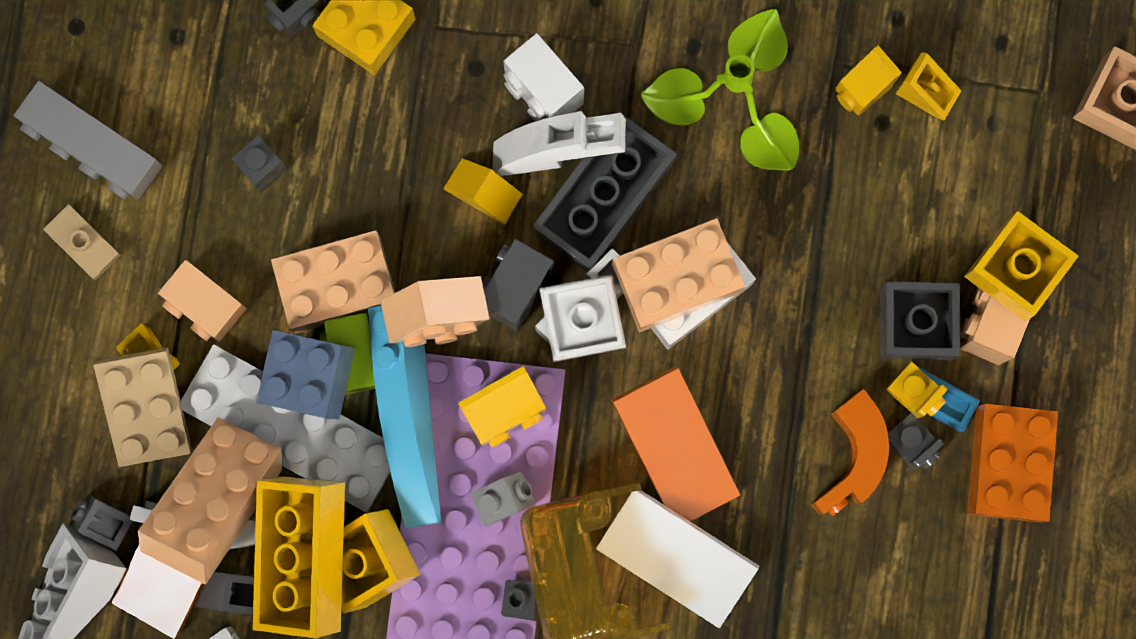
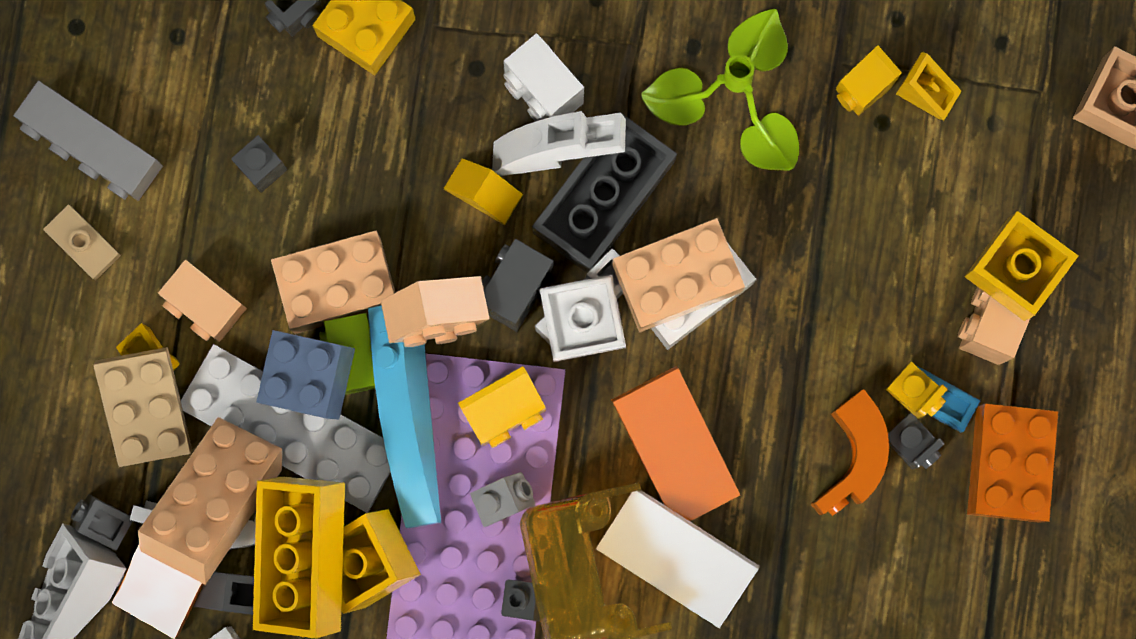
(919, 321): dark grey brick -> none

